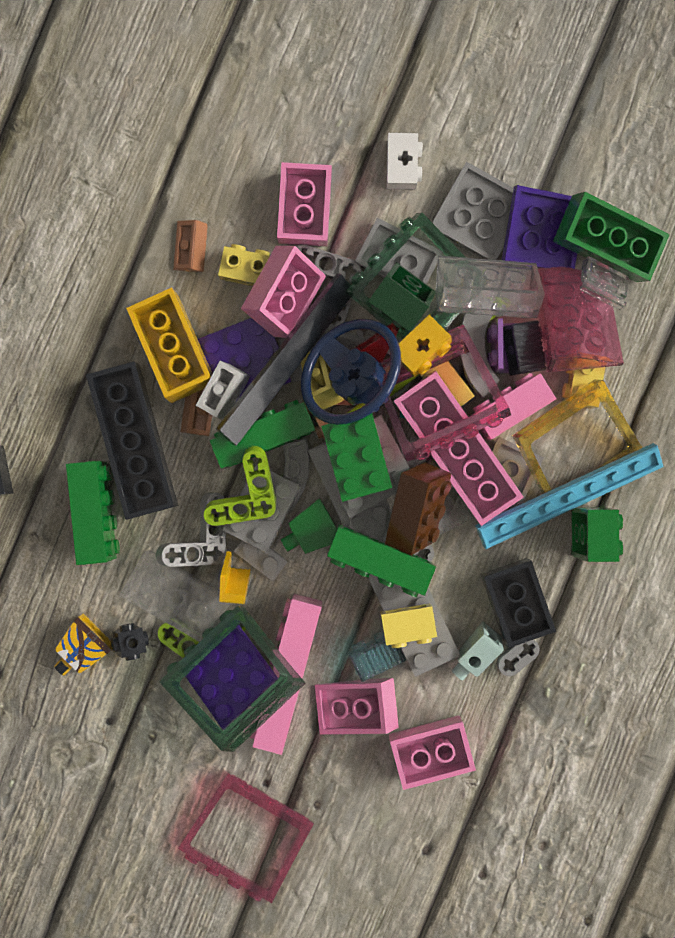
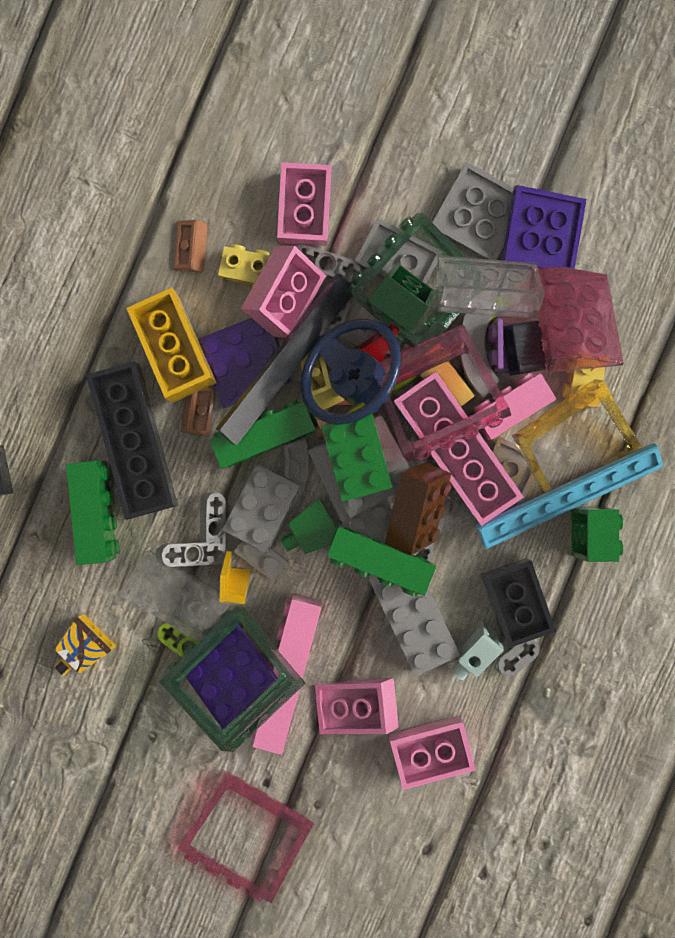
(121, 638): black brick -> none
(222, 390): white brick -> none
(256, 494): lime beam -> none
(374, 657): clear light blue brick -> none
(398, 147): white brick -> none
(408, 625): light yellow brick -> none
(429, 333): yellow brick -> none
(604, 283): clear plate -> none
(611, 237): green brick -> none

